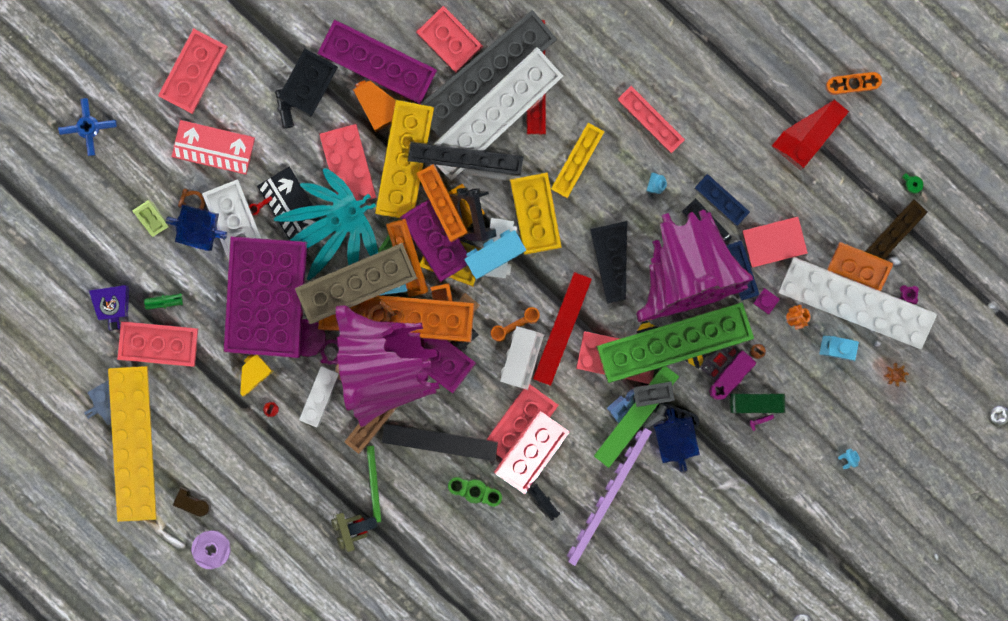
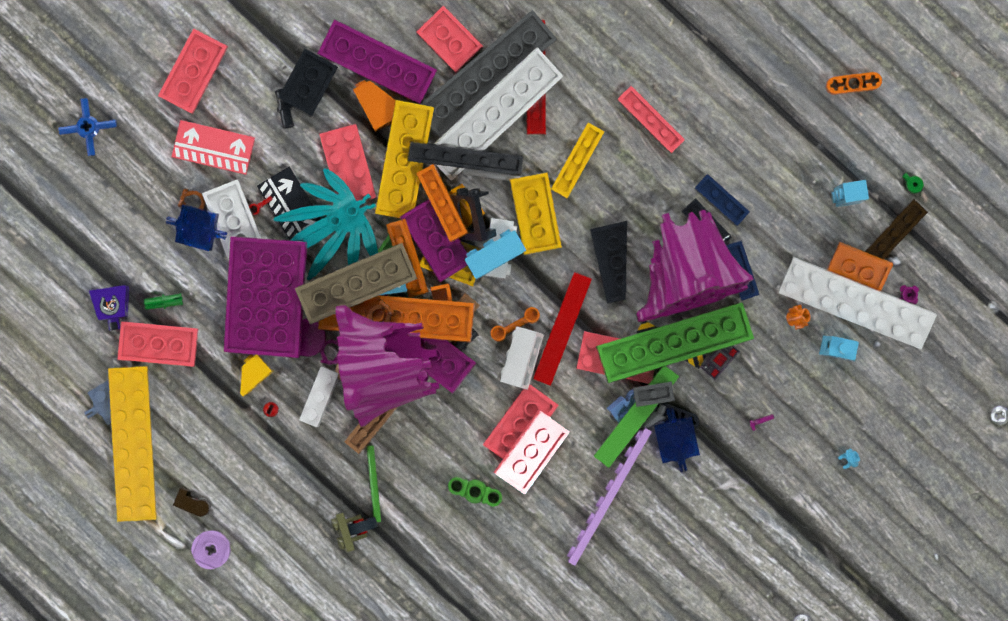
(150, 218): yellowish green slope -> none
(440, 442): black tile -> none
(543, 502): black pin -> none
(656, 184): medium azure plate -> none
(732, 375): magenta piece -> none
(754, 354): dark orange hinge -> none
(757, 403): dark green beam -> none
(766, 301): magenta plate -> none
(774, 242): coral tile -> none
(807, 136): red wedge -> none
(850, 193): none -> medium azure brick
(901, 374): clear orange gear -> none

